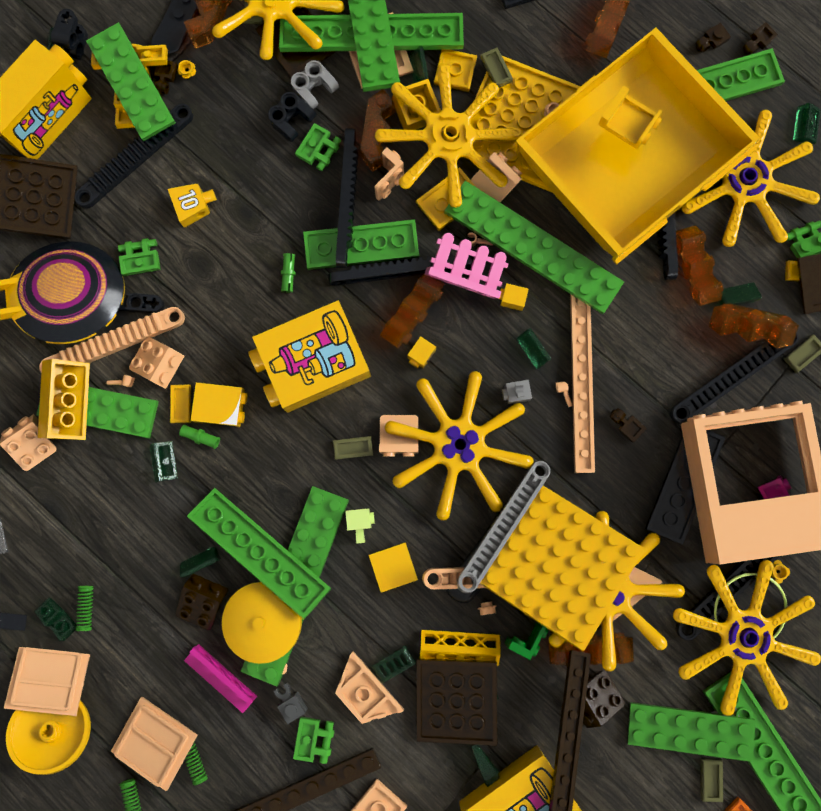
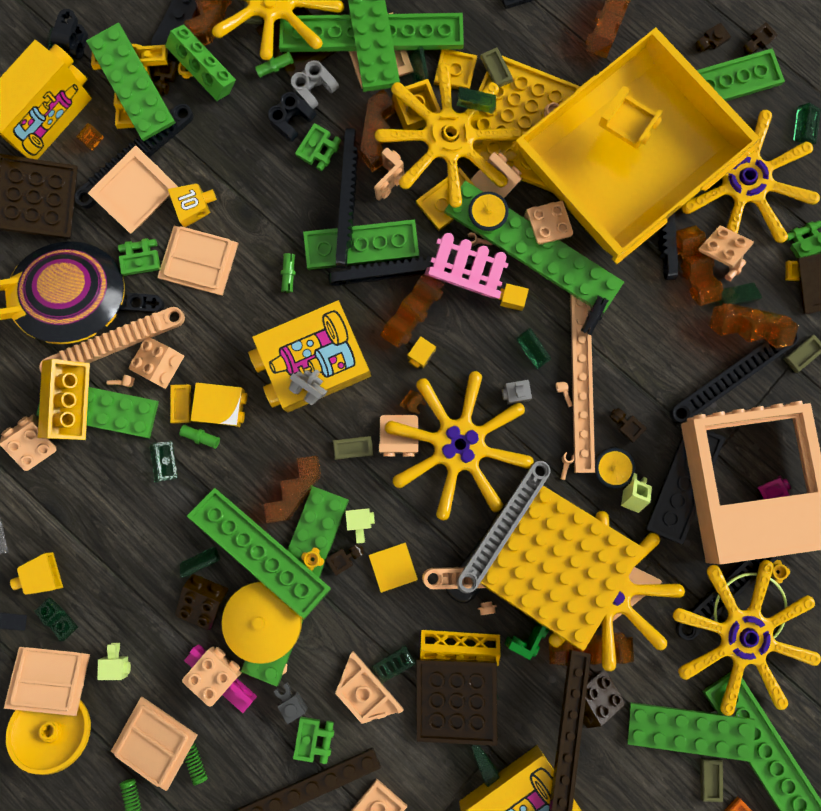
(38, 575): none -> yellow torso
(85, 589): bright green piece -> none
(90, 136): none -> clear orange tile
(114, 666): none -> yellowish green brick
(132, 189): none -> light nougat piece
(198, 260): none -> light nougat piece
(200, 62): none -> bright green brick
(211, 676): none -> light nougat bracket
(274, 64): none -> bright green pin
(294, 490): none -> clear orange brick
(310, 383): none -> light grey hips
(312, 564): none -> yellow plate
(341, 560): none -> dark brown plate
(411, 401): none -> clear orange tile
(476, 100): none -> clear green slope
(488, 211): none -> yellow wheel
(549, 222): none -> light nougat bracket
(566, 465): none -> light nougat hand
(594, 315): none -> black pin
(614, 468): none -> yellow wheel
(636, 494): none -> yellowish green brick
(728, 249): none -> light nougat plate

